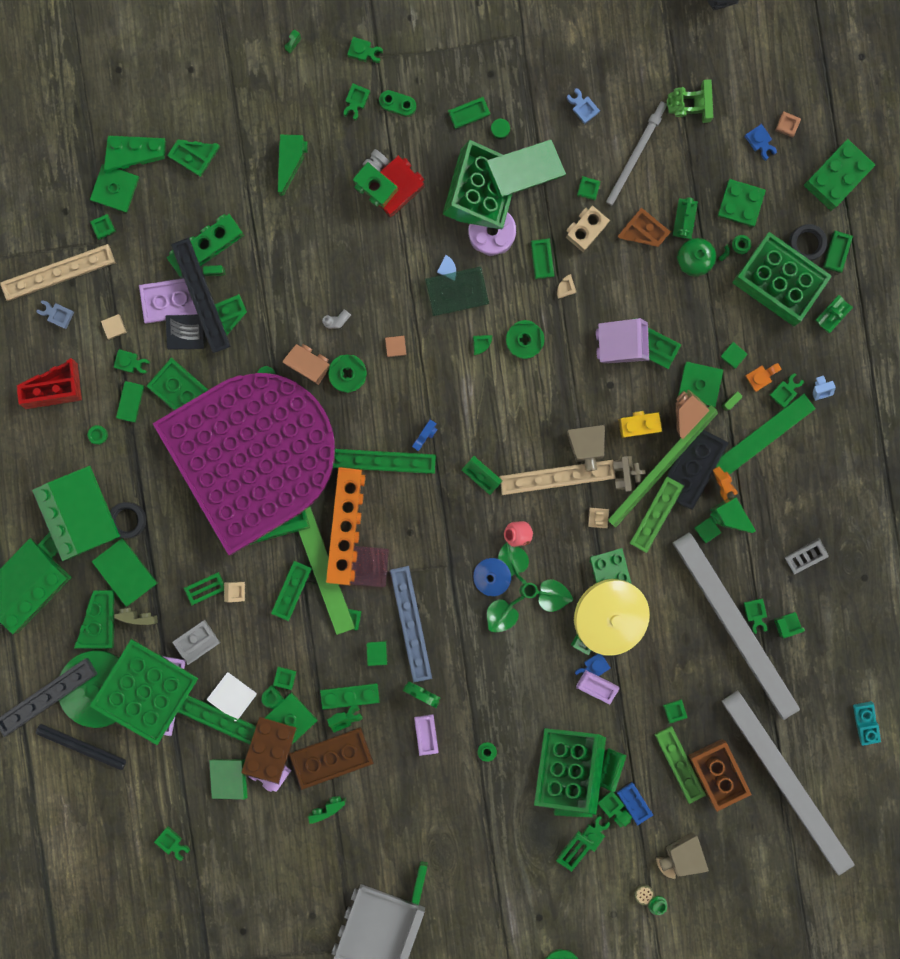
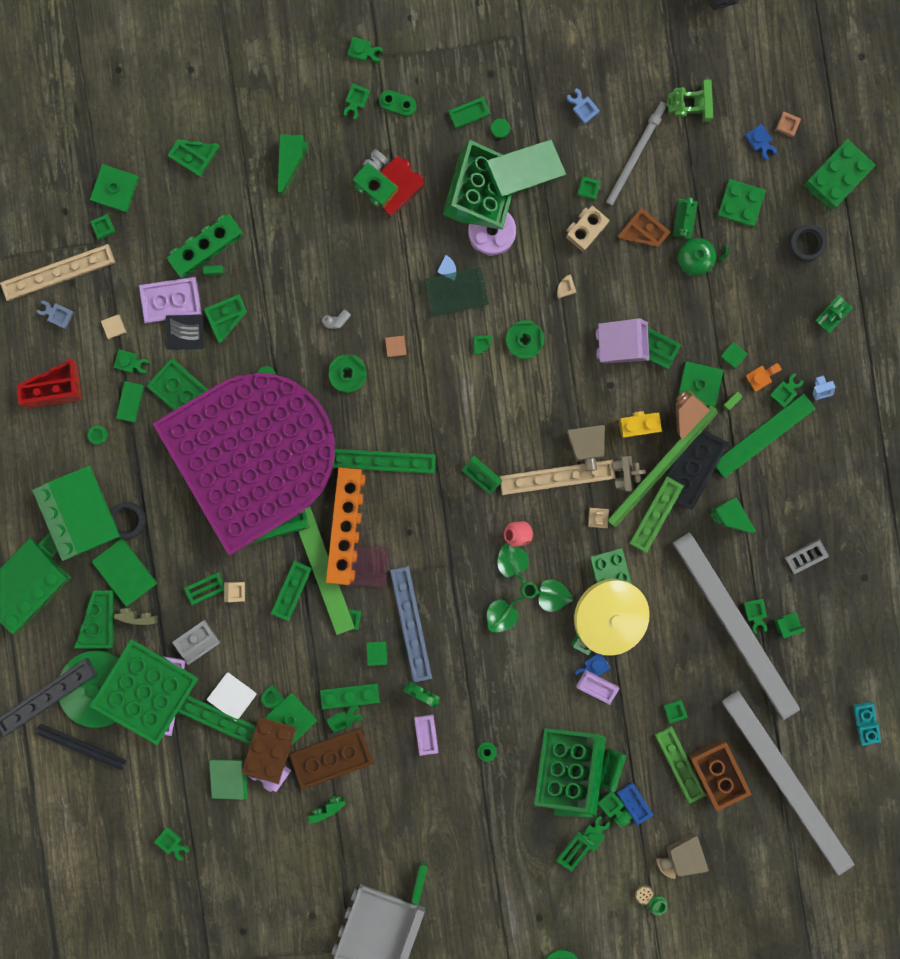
(128, 151): green wing -> none
(200, 295): black tile -> none
(285, 678): green plate -> none
(295, 38): green tile -> none
(306, 363): nougat slope -> none
(428, 431): blue plate -> none
(498, 570): blue dish -> none
(542, 258): green tile -> none
(707, 530): green tile -> none
(724, 480): orange plate -> none
(747, 244): green plate -> none
(782, 279): green slope -> none
(837, 251): green tile -> none

